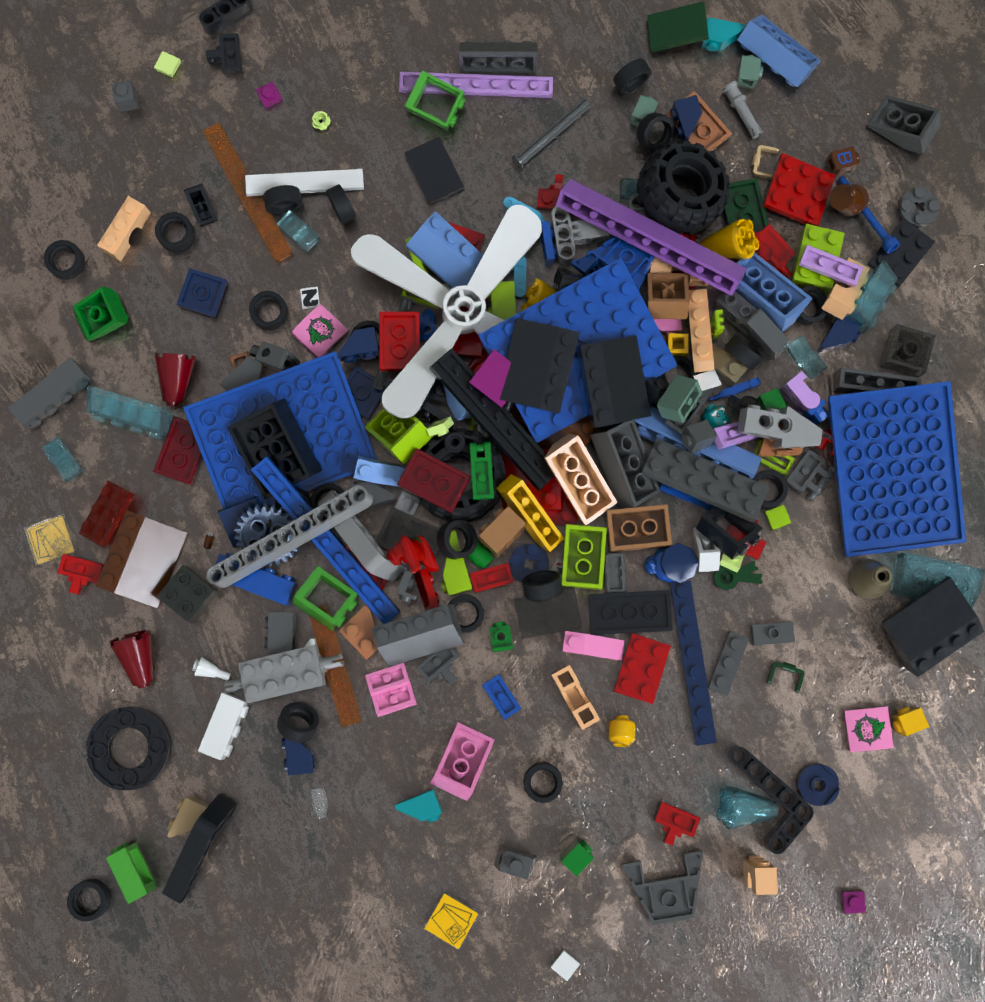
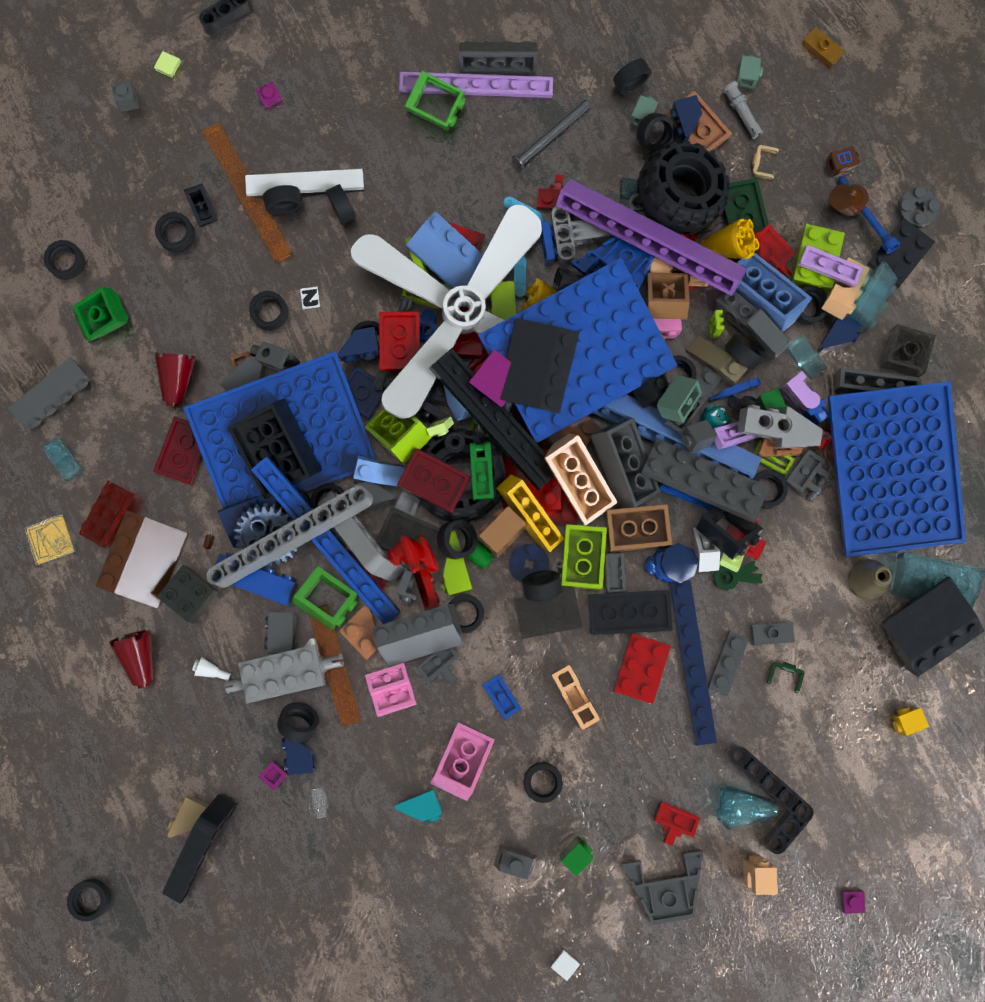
(79, 571): red hinge -> none
(98, 748): black plate -> none
(116, 238): light nougat arch -> none
(128, 412): clear light blue slope -> none
(131, 871): bright green window -> none
(202, 293): dark blue plate -> none
(223, 726): white brick -> none
(227, 54): black hinge -> none
(273, 775): none -> magenta plate
(298, 231): clear light blue slope -> none
(319, 331): bright pink slope -> none
(320, 115): yellowish green plate -> none
(434, 170): black tile -> none
(451, 920): yellow tile -> none
(491, 577): red plate -> none
(501, 645): green brick -> none
(592, 645): bright pink slope -> none
(613, 381): black slope -> none
(622, 731): yellow head -> none
(677, 344): yellow brick -> none
(678, 27): dark green tile -> none
(700, 331): light nougat brick -> none
(708, 380): white sticker -> none
(722, 34): teal slope -> none
(777, 517): lime tile -> none
(778, 50): medium blue slope -> none
(798, 190): red plate -> none
(806, 785): dark blue plate -> none
(823, 47): none -> pearl gold plate
(869, 729): bright pink slope -> none
(906, 123): dark grey slope -> none

